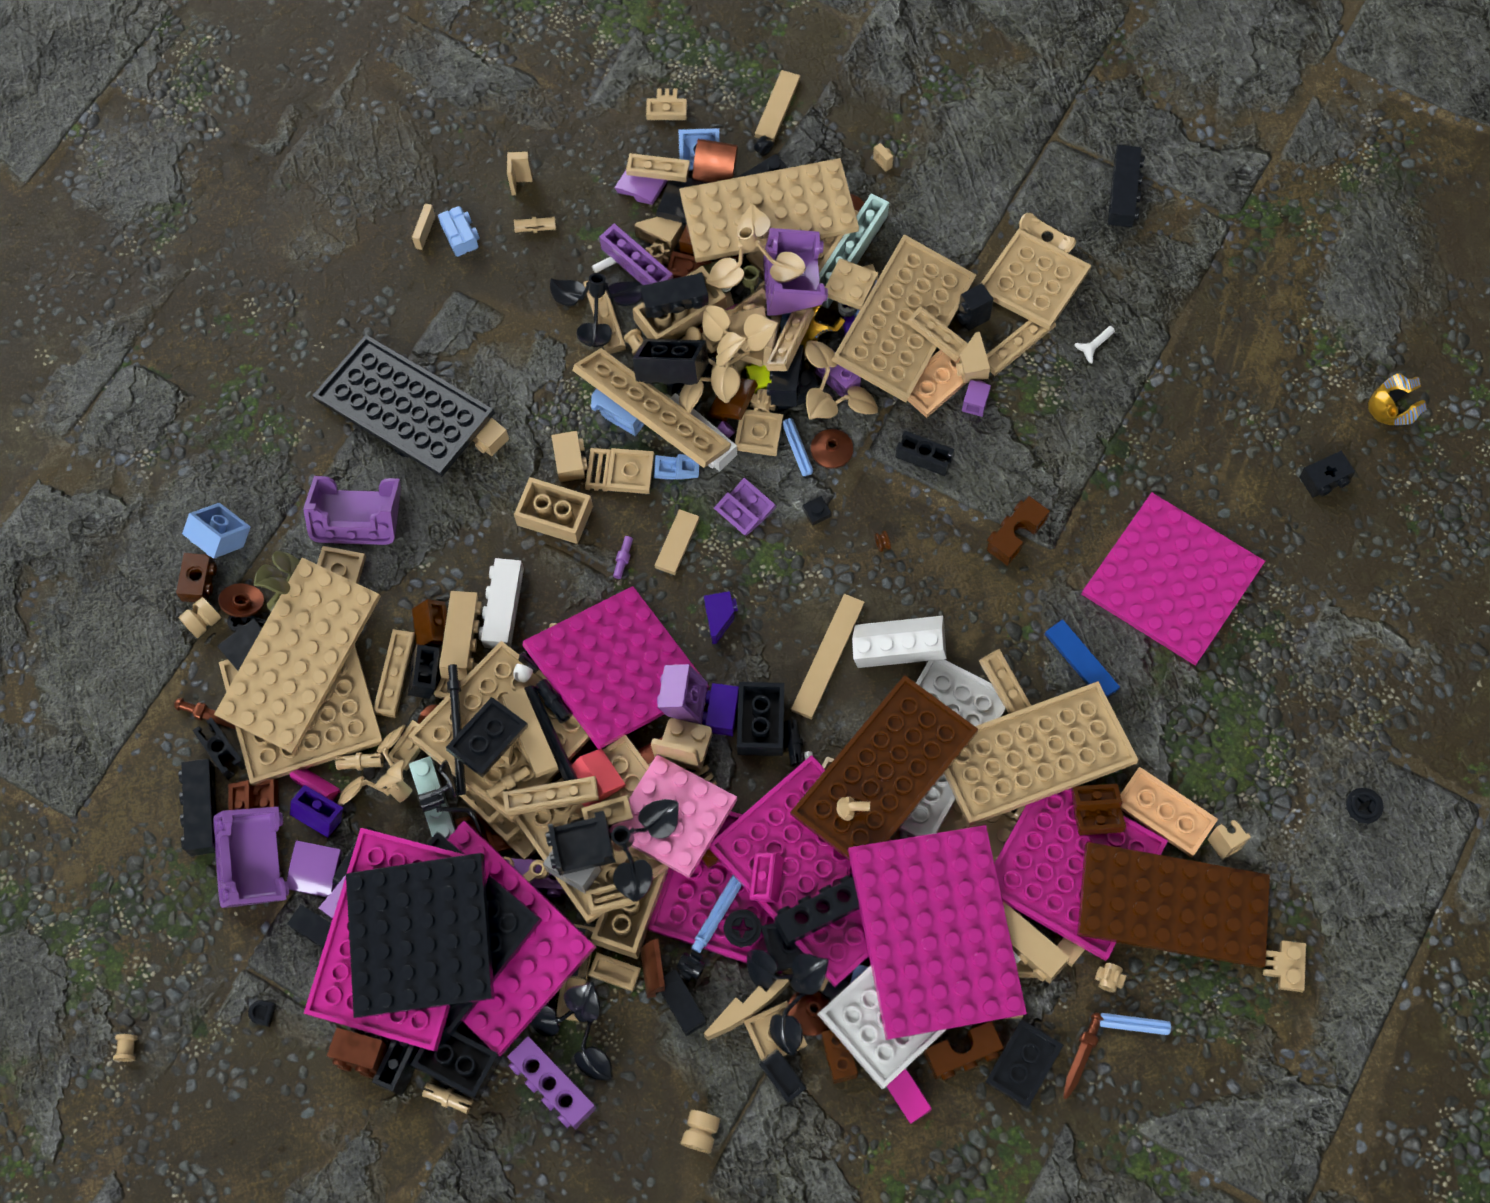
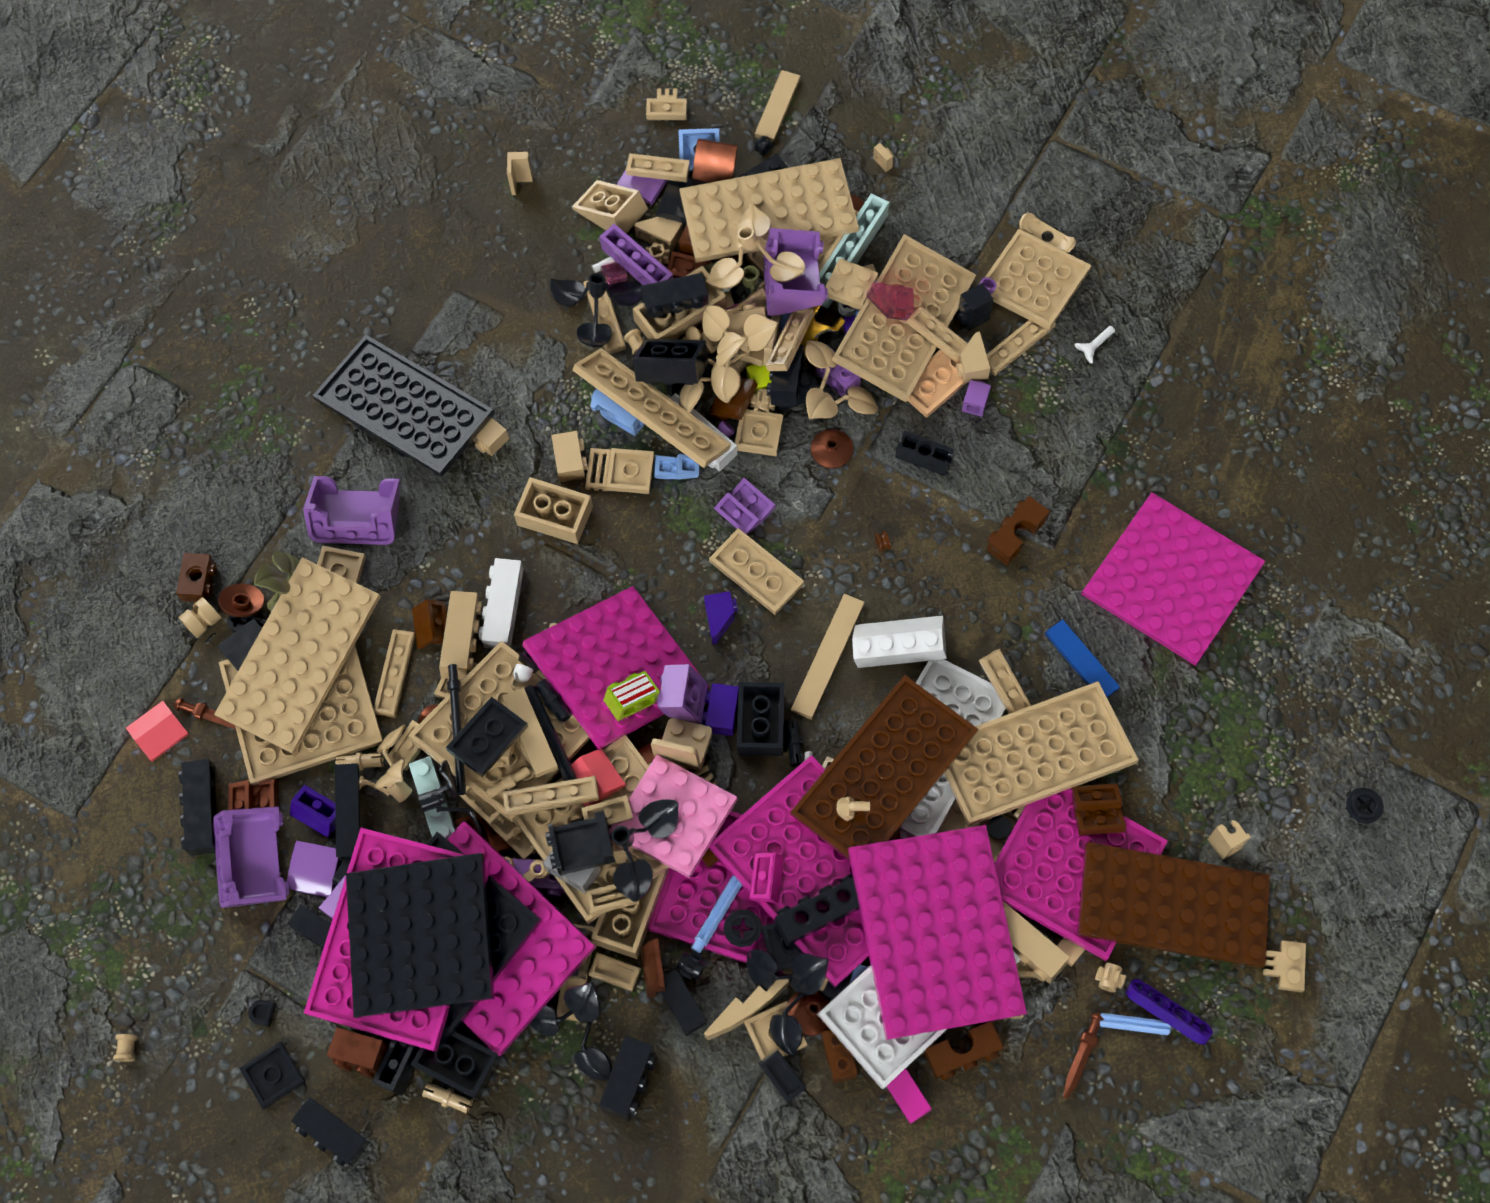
(157, 731): none -> coral slope
(214, 742): black piece -> none
(216, 530): light blue brick -> none
(272, 1075): none -> black tile
(313, 781): dark pink slope -> none
(329, 1132): none -> black brick
(347, 808): none -> black tile
(423, 226): tan tile -> none
(423, 671): black brick -> none
(458, 231): light blue brick -> none
(529, 1052): medium lavender brick -> none
(534, 224): tan pin -> none
(610, 205): none -> tan slope
(613, 273): none -> clear pink plate
(623, 557): medium lavender bar -> none
(628, 1079): none -> black brick
(631, 695): none -> brick
(677, 542): tan tile -> none
(701, 1128): tan wheel -> none
(756, 571): none -> tan plate
(797, 447): light blue axle -> none
(816, 510): black plate -> none
(892, 300): none -> clear pink slope
(989, 283): none -> medium lavender hinge
(998, 828): none -> black tile
(1024, 1064): black plate -> none
(1125, 186): black brick -> none
(1166, 812): light nougat plate -> none
(1169, 1011): none -> dark purple beam
(1327, 474): black brick -> none
(1383, 401): pearl gold piece -> none

